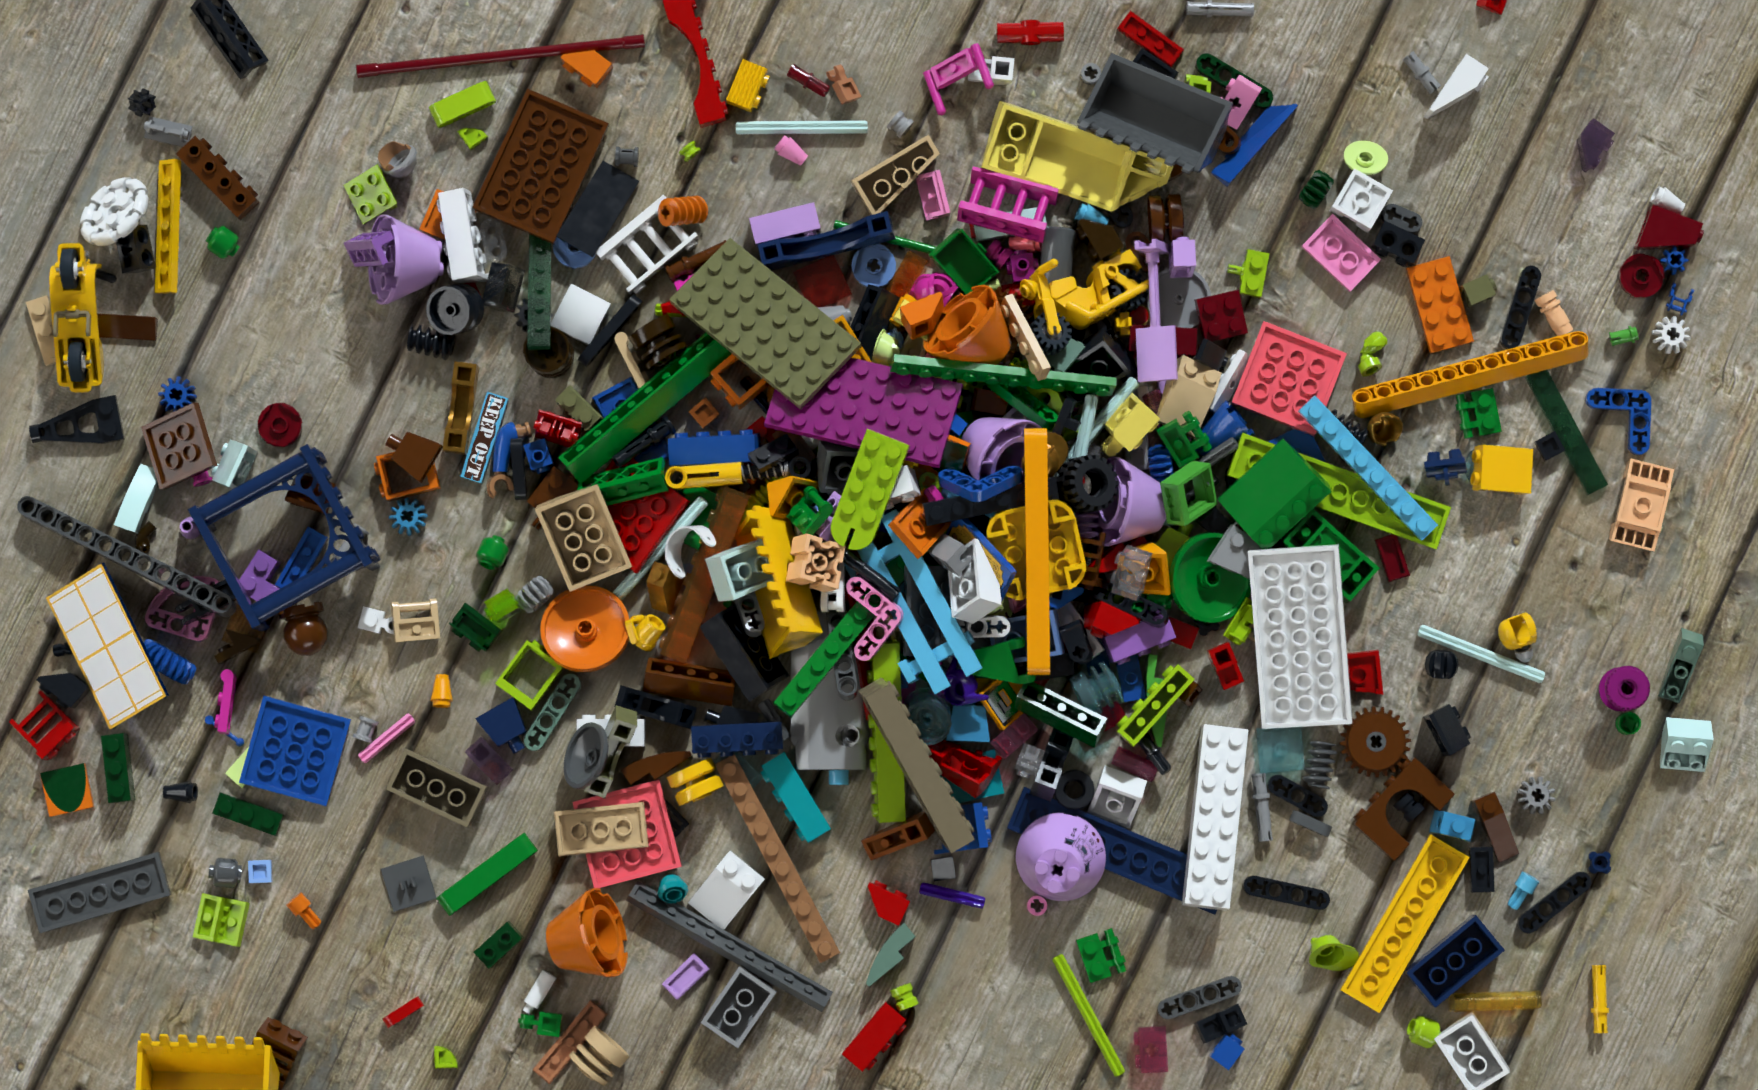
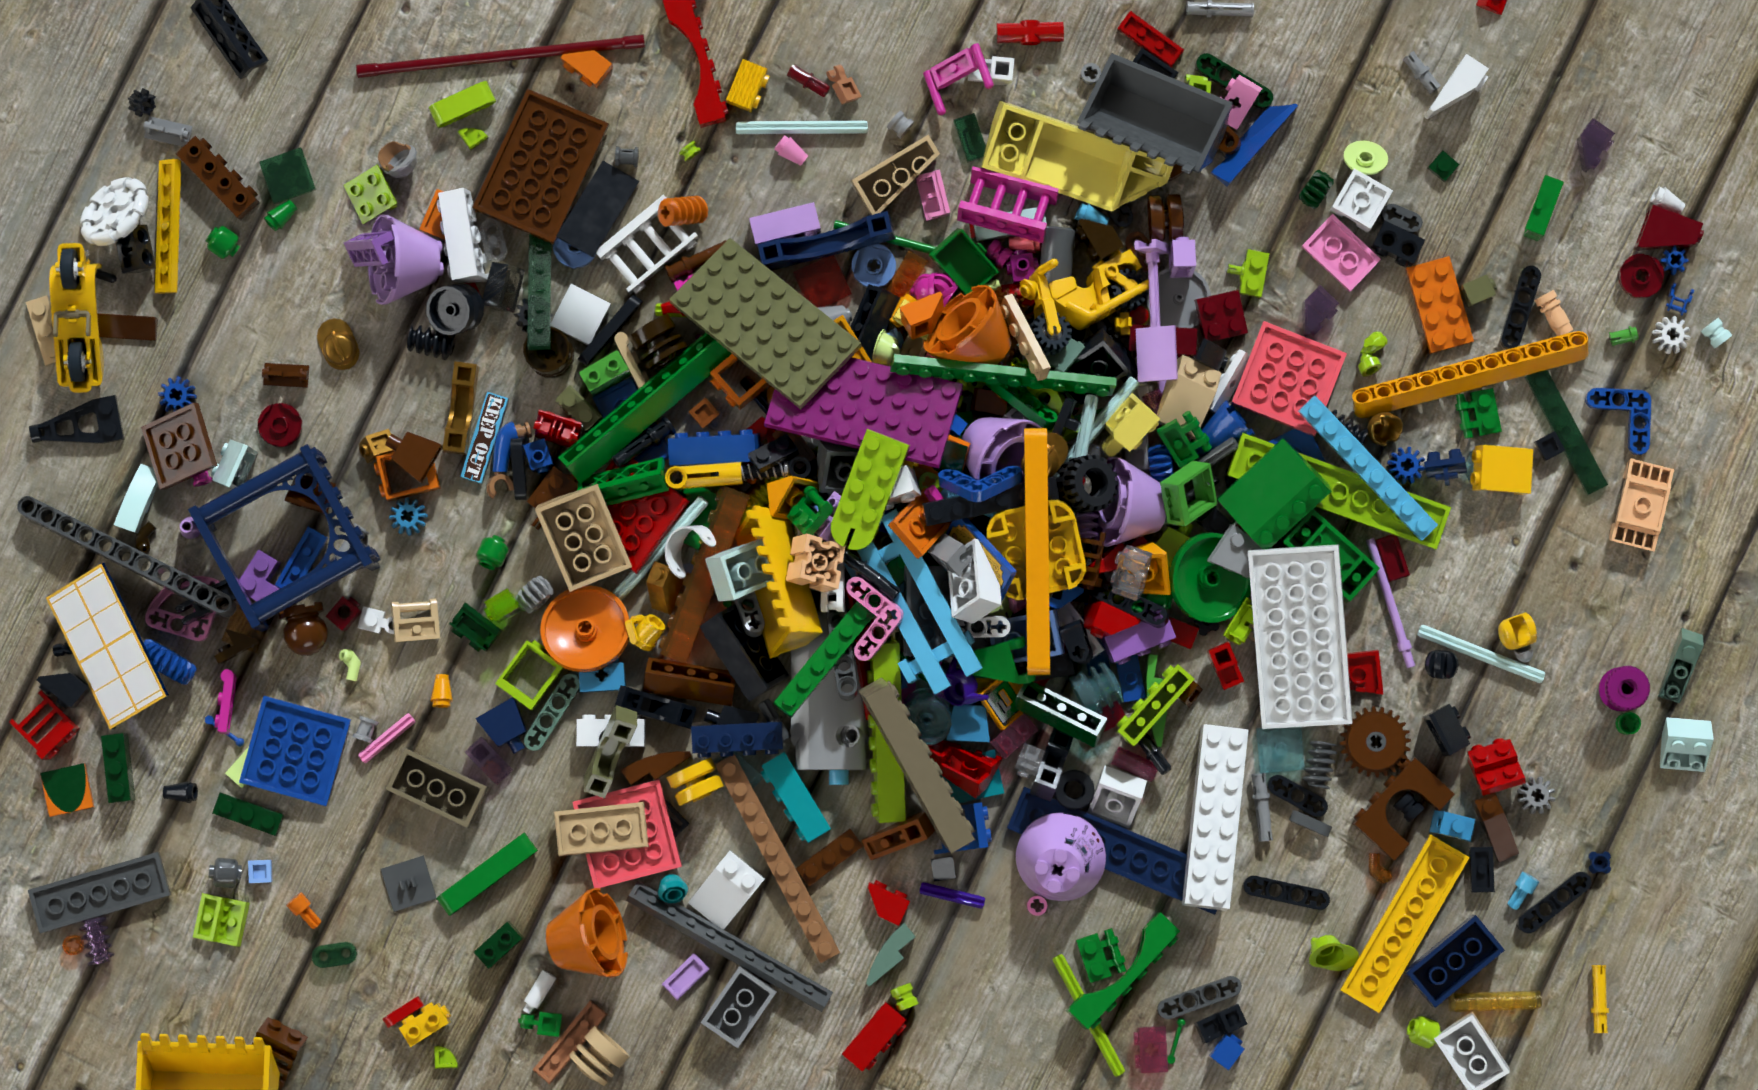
(67, 949): none -> clear orange bush
(96, 941): none -> clear purple piece
(280, 215): none -> green cone
(285, 375): none -> reddish brown hinge
(287, 175): none -> clear green tile
(334, 614): none -> dark red brick
(335, 954): none -> clear green plate
(338, 344): none -> pearl gold piece
(352, 662): none -> yellowish green arm
(374, 445): none -> pearl gold bracket
(429, 1021): none -> yellow brick
(586, 755): dark grey dish -> none
(605, 373): none -> bright green panel
(616, 678): none -> dark azure brick
(829, 857): none -> reddish brown plate
(970, 137): none -> clear green tile
(1155, 937): none -> green arch
(1180, 1022): none -> green hinge
(1316, 309): none -> clear purple slope
(1376, 870): none -> clear orange arm
(1401, 458): none -> blue gear
(1404, 645): none -> lavender bar
(1443, 166): none -> dark green plate
(1495, 766): none -> red plate
(1543, 208): none -> green container
(1716, 333): none -> light aqua wheel

